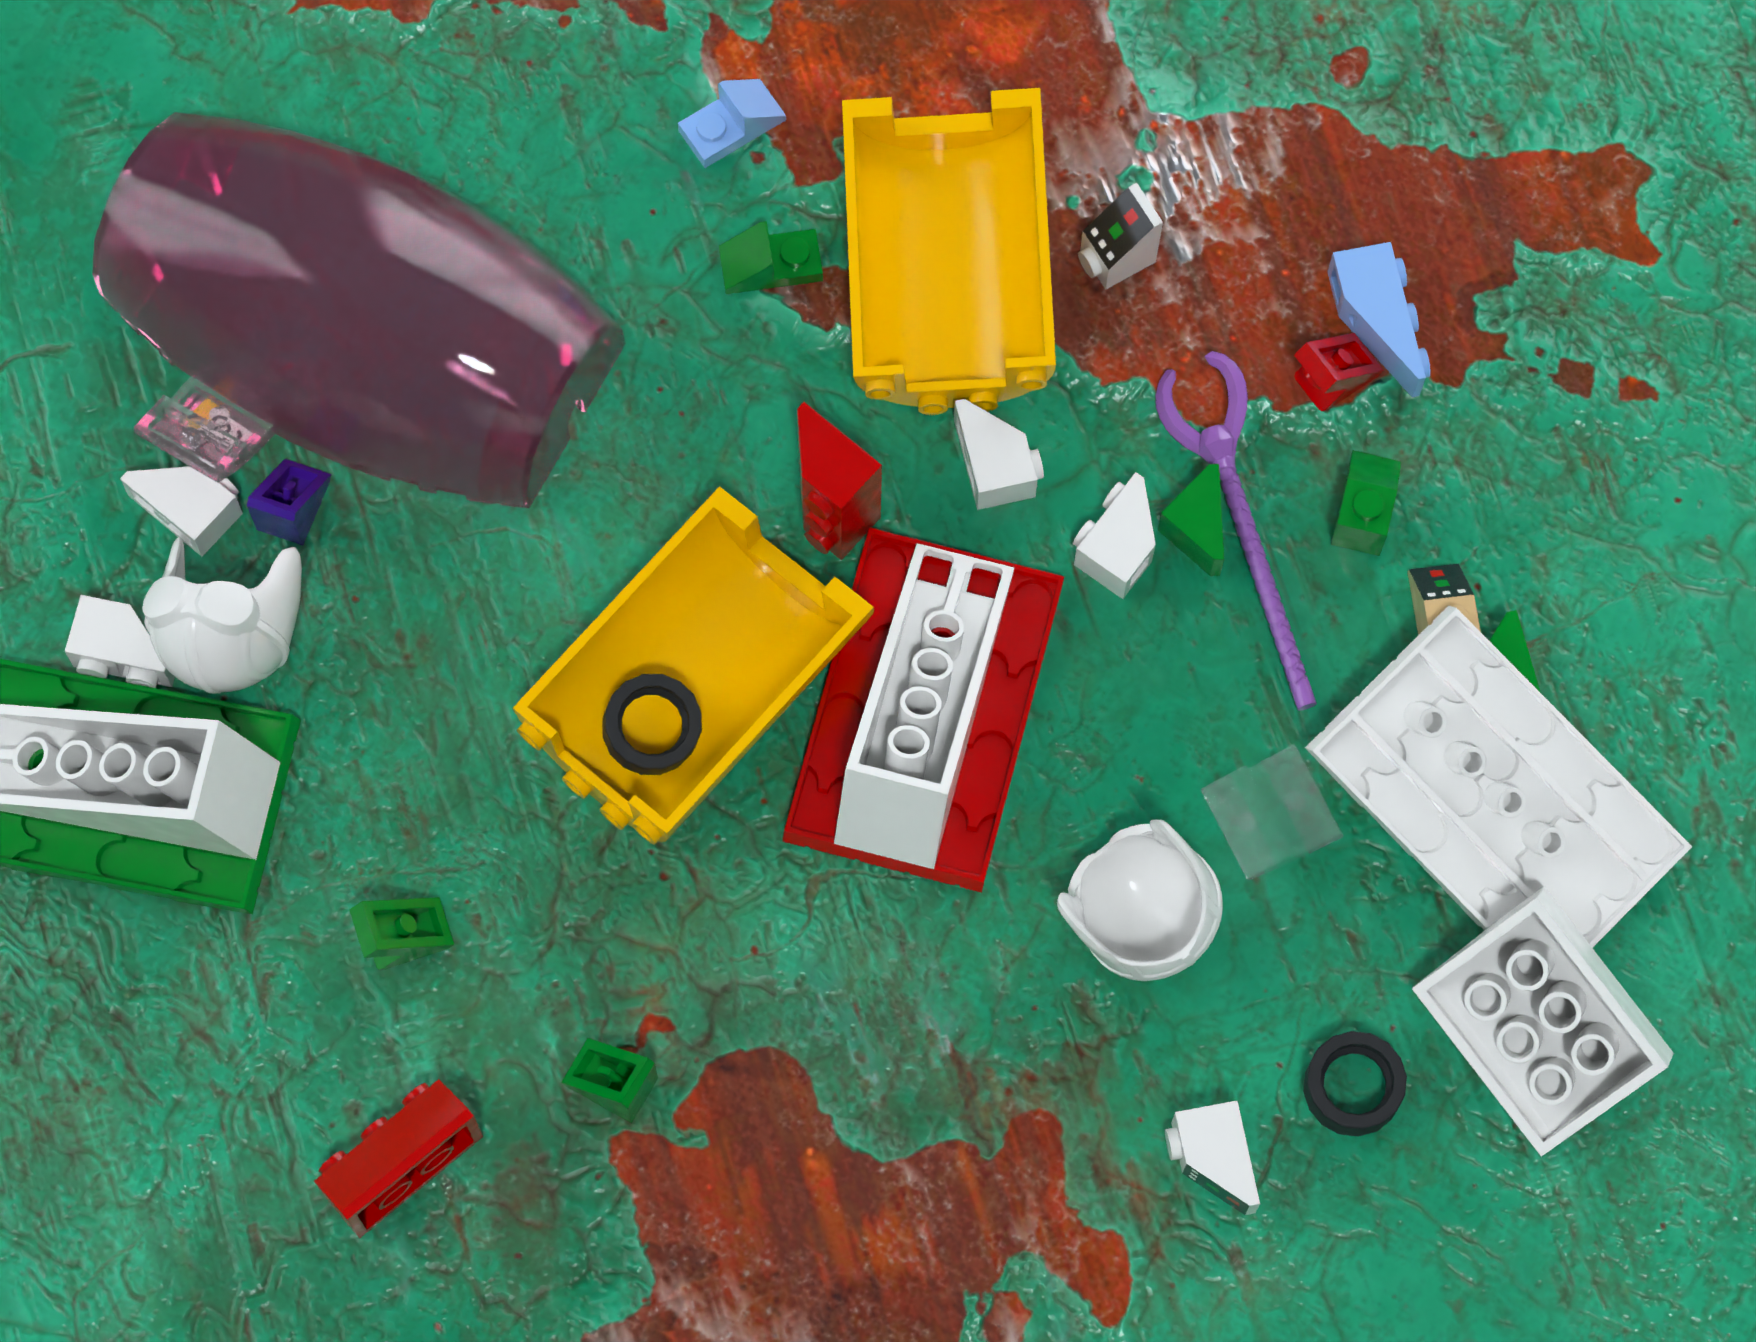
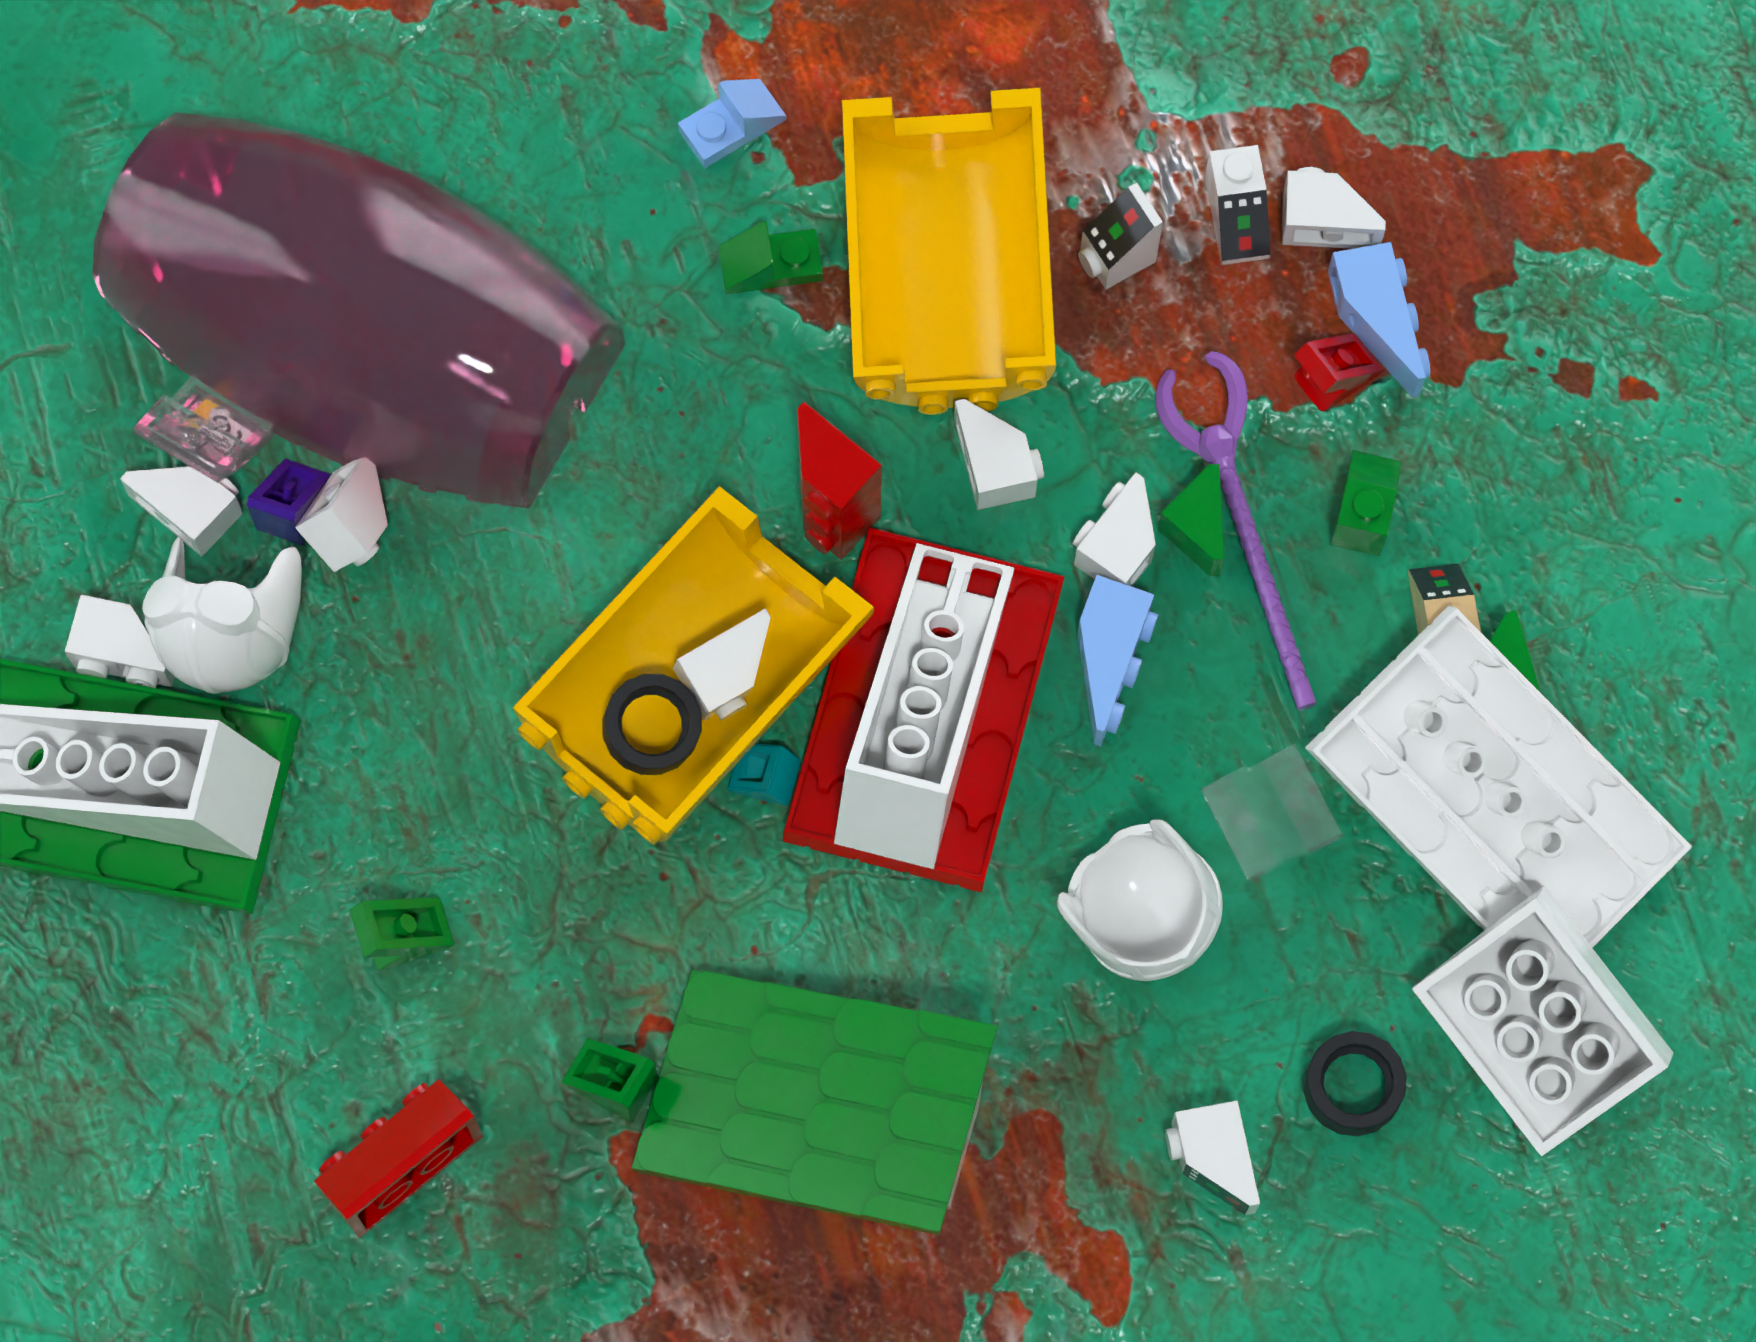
(346, 516): none -> white slope
(725, 667): none -> white slope
(766, 774): none -> teal slope
(816, 1100): none -> green piece
(1107, 641): none -> light blue slope
(1238, 204): none -> slope
(1327, 212): none -> white slope

